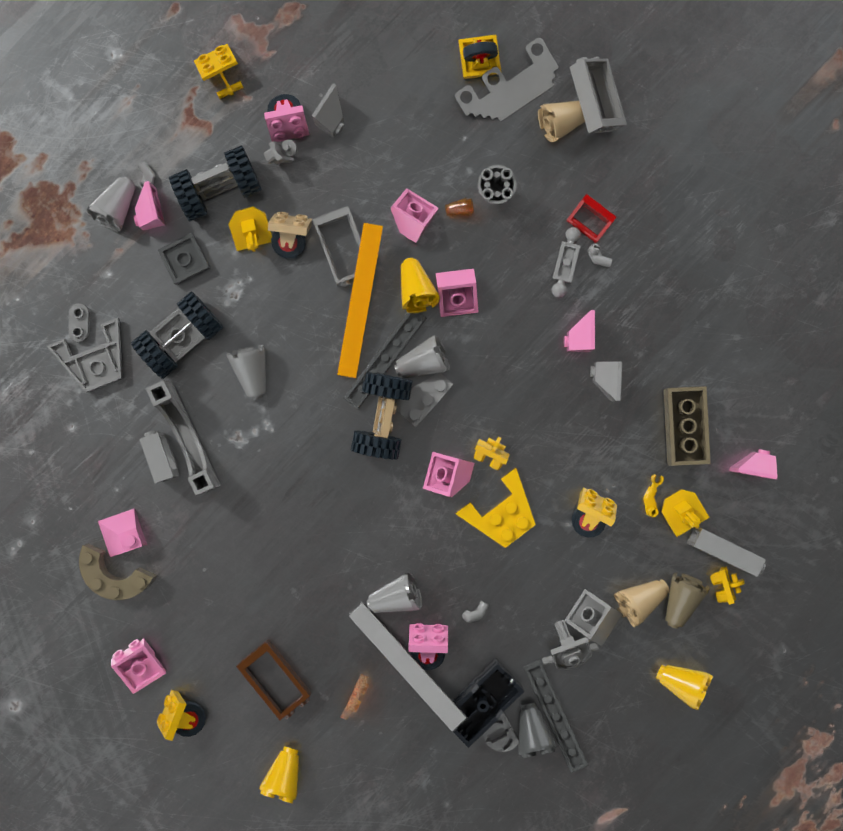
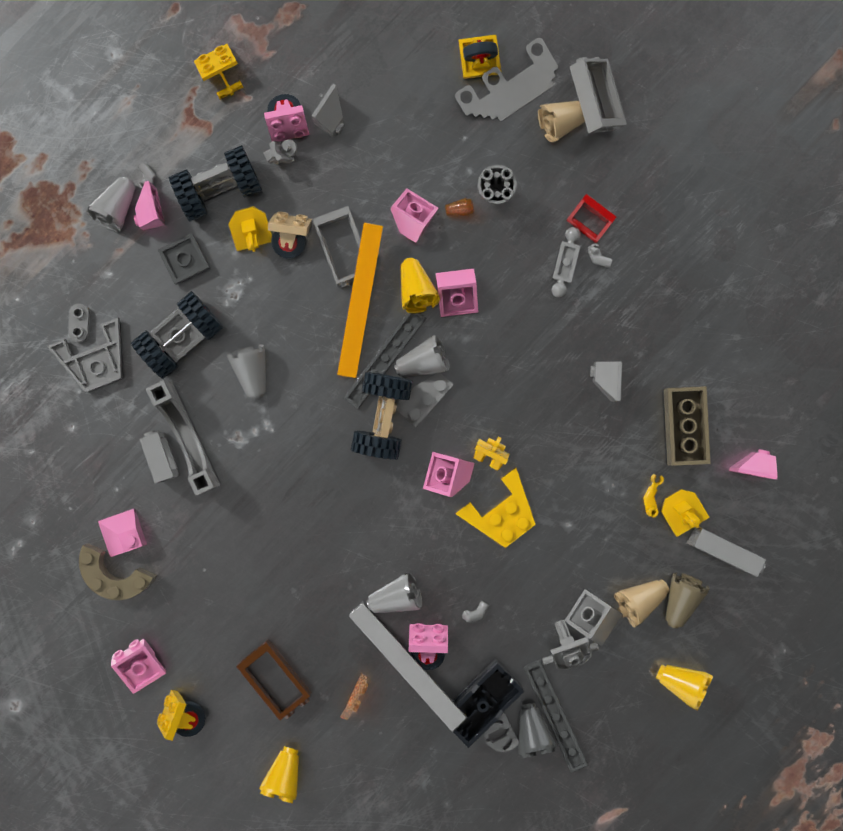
(582, 335): bright pink slope -> none
(593, 513): yellow plate -> none
(727, 594): yellow hips -> none

